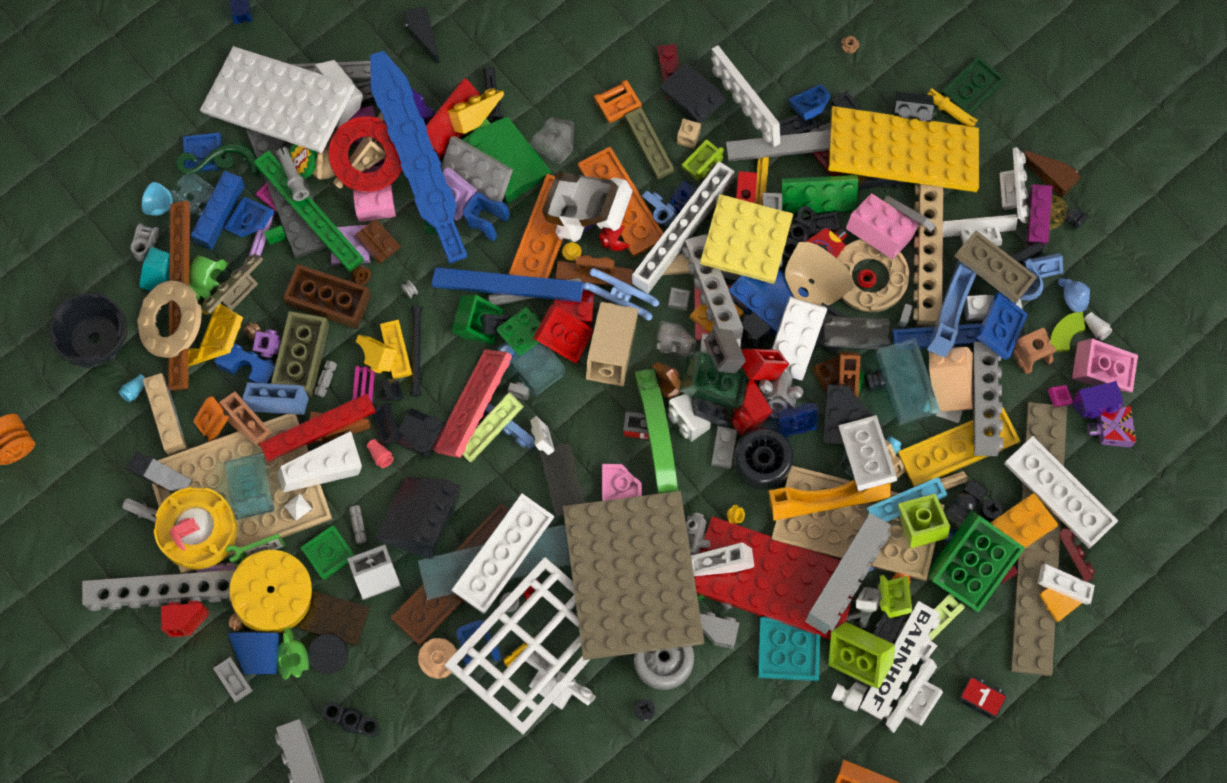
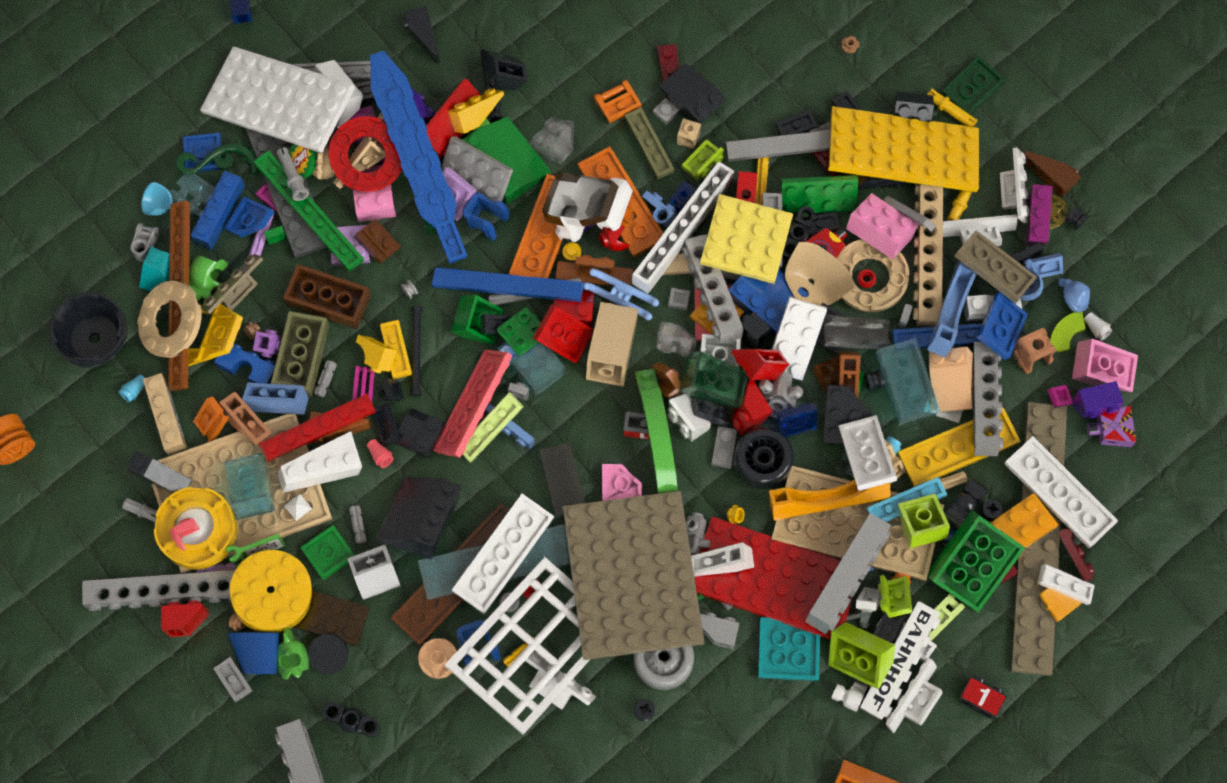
(360, 275): reddish brown tile -> none
(502, 70): none -> black slope
(542, 435): white plate -> none
(665, 111): none -> light grey plate
(724, 350): dark grey brick -> none
(745, 95): white plate -> none
(810, 102): blue plate -> none
(959, 205): none -> yellow pin

